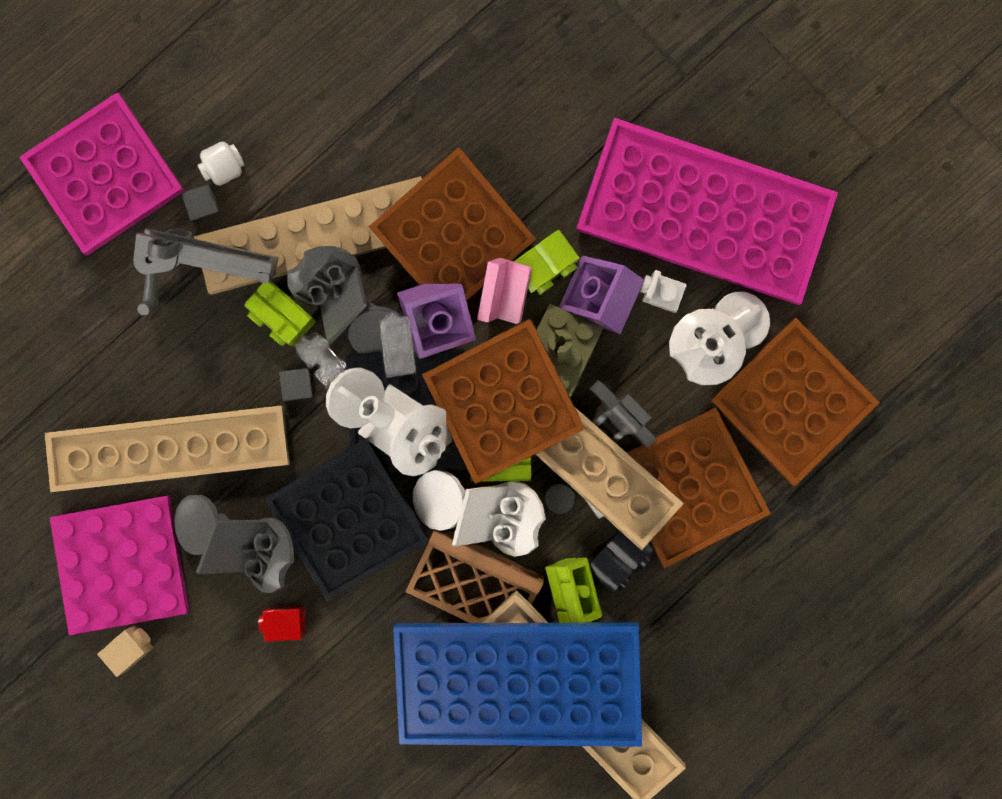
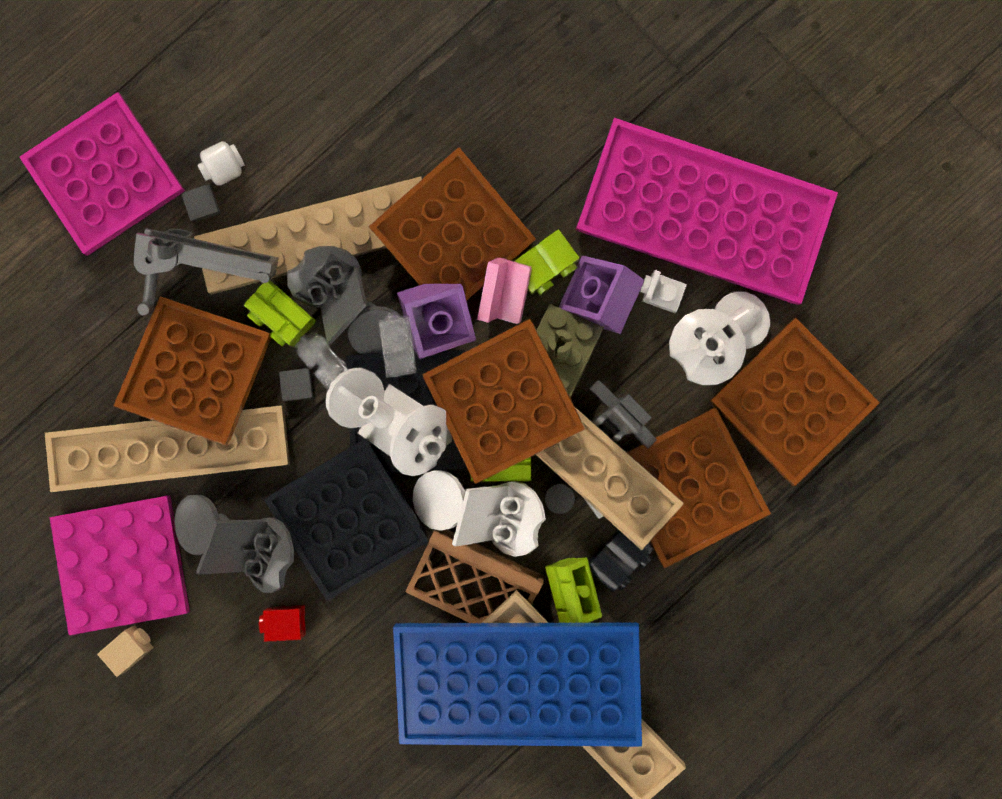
(193, 371): none -> dark orange plate

